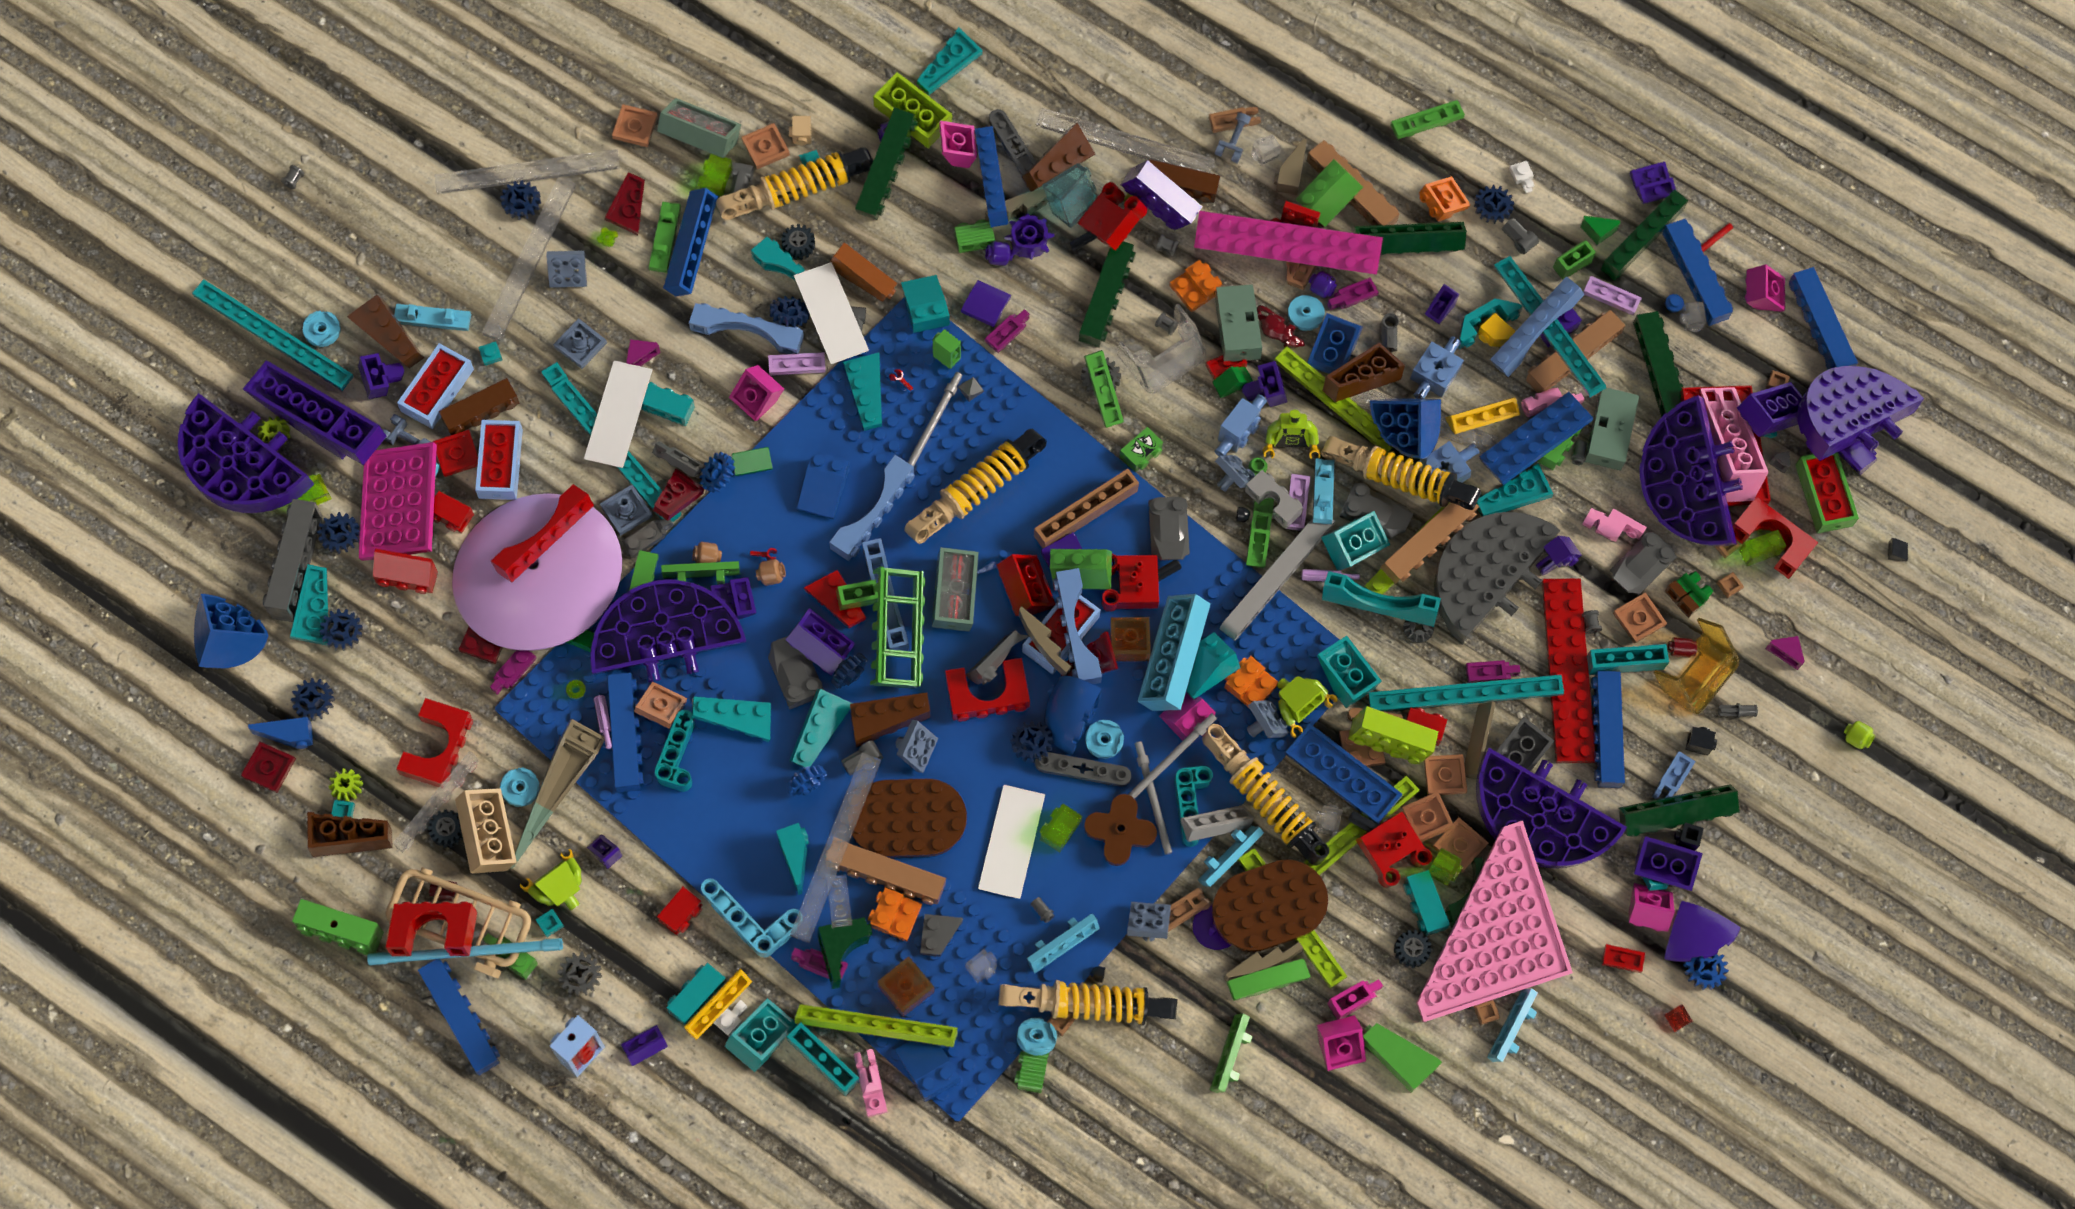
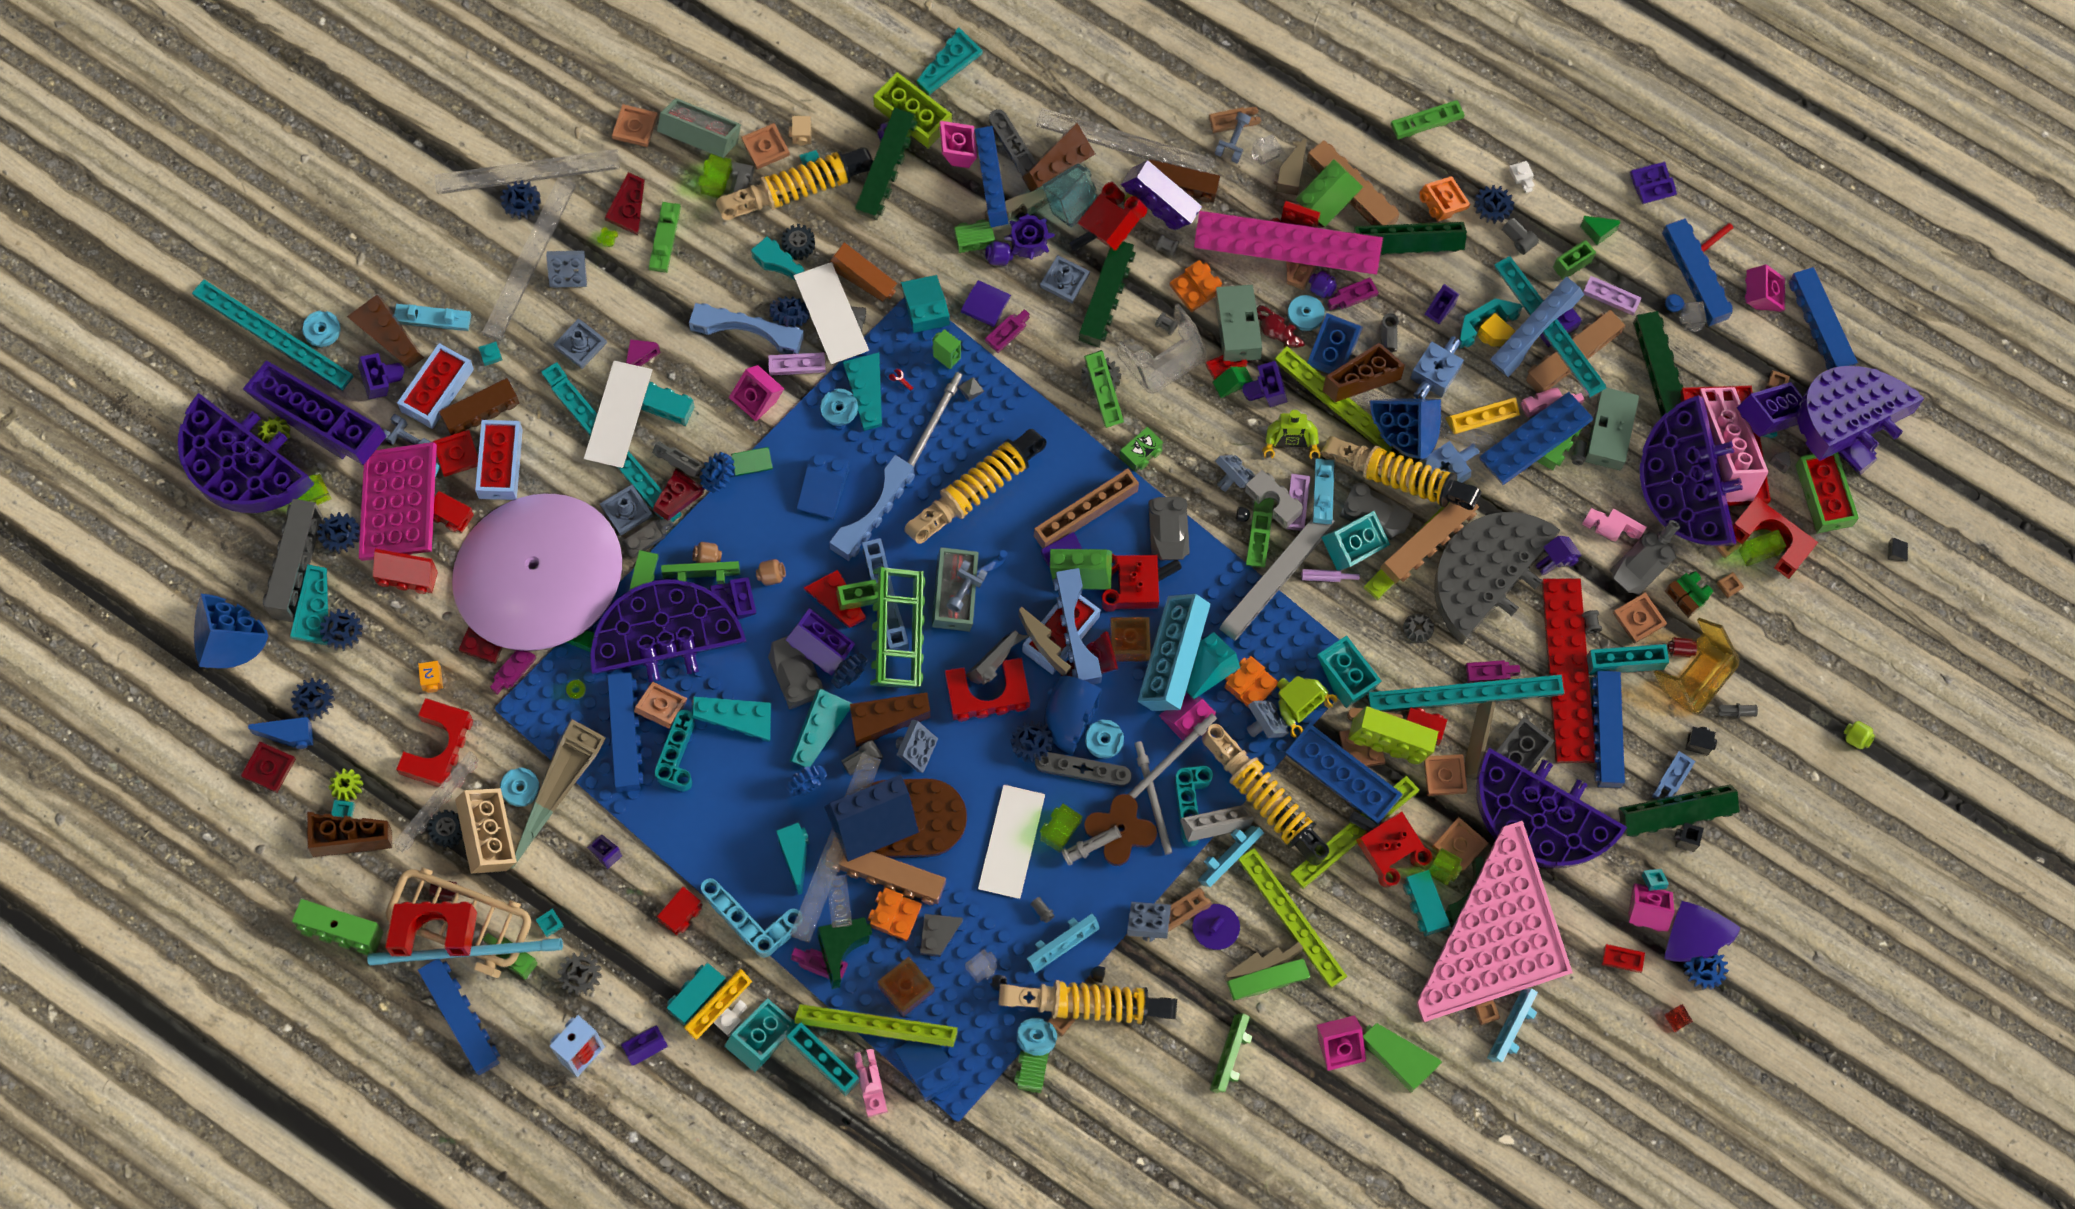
(292, 177): dark grey bush -> none
(430, 676): none -> light orange brick
(516, 559): red arch -> none
(558, 884): lime torso -> none
(603, 719): lavender axle -> none
(690, 242): blue brick -> none
(764, 554): red hand -> none
(832, 401): none -> medium azure plate
(872, 818): none -> dark blue slope
(955, 603): none -> sand blue bar
(997, 980): none -> black hinge
(1025, 584): red slope -> none
(1067, 273): none -> sand blue plate
(1083, 849): none -> light grey pin
(1239, 425): medium blue brick -> none
(1257, 465): bright green plate -> none
(1270, 905): reddish brown plate -> none
(1328, 819): clear brick -> none
(1344, 591): teal arch -> none
(1354, 998): dark pink hinge -> none
(1414, 942): black wheel -> none
(1428, 816): nougat plate -> none
(1522, 491): teal wing -> none
(1644, 235): dark green brick -> none
(1666, 534): none -> dark grey pin
(1667, 863): dark purple slope -> none
(1787, 650): magenta slope -> none

